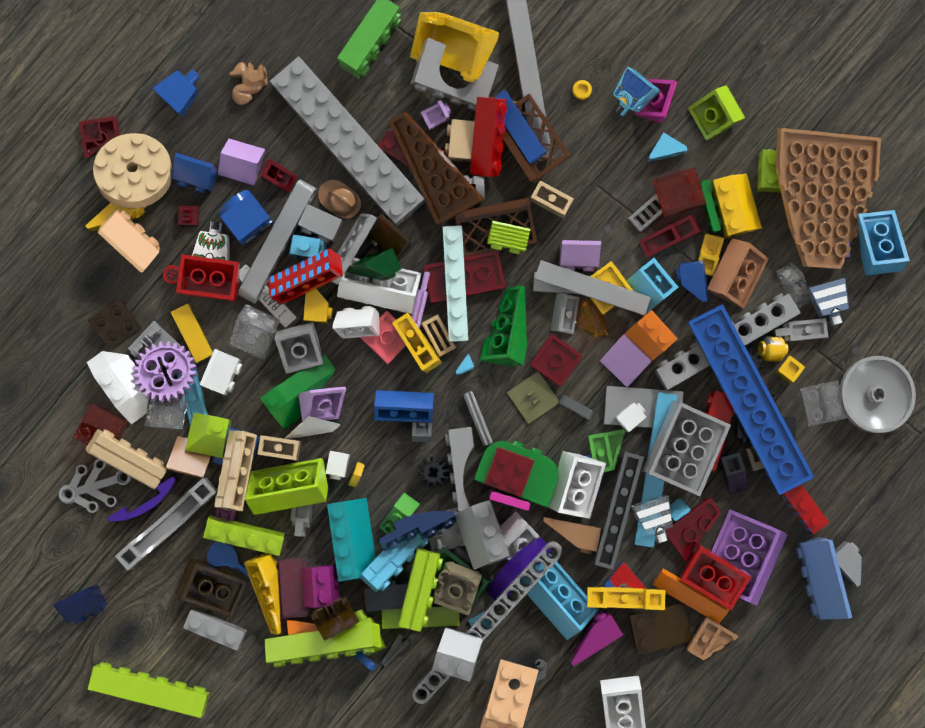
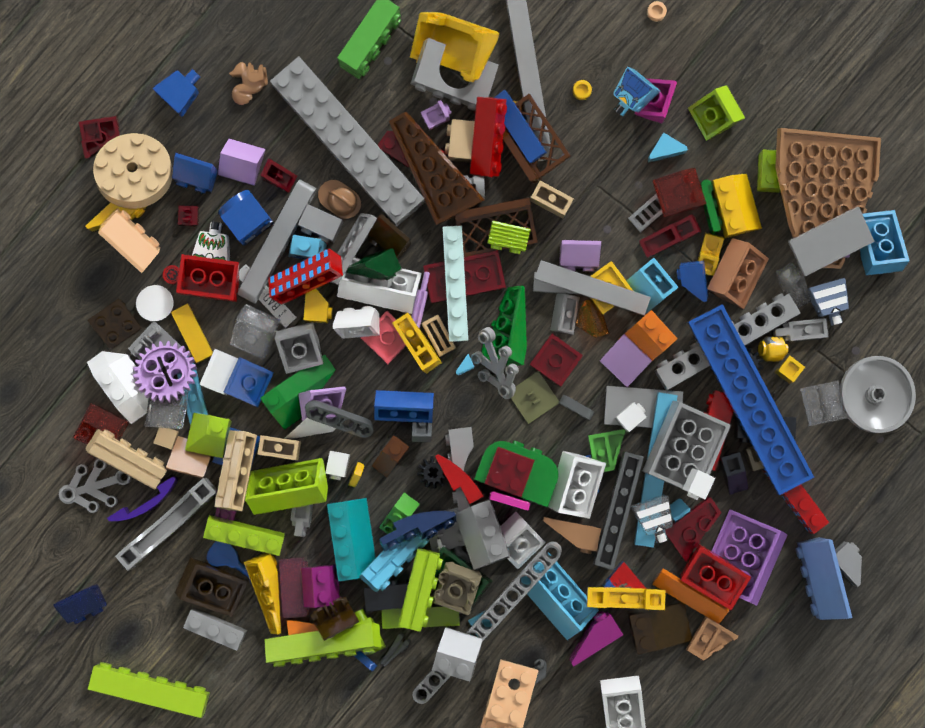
(154, 303): none -> white sticker
(166, 437): none -> tan tile
(248, 382): none -> blue tile
(337, 422): none -> dark grey beam
(390, 456): none -> reddish brown slope
(458, 478): none -> red slope
(478, 418): light grey axle -> none
(504, 385): none -> light grey plant
(515, 566): dark purple slope -> none
(656, 11): none -> light nougat tile
(698, 484): none -> white brick
(831, 241): none -> light grey tile

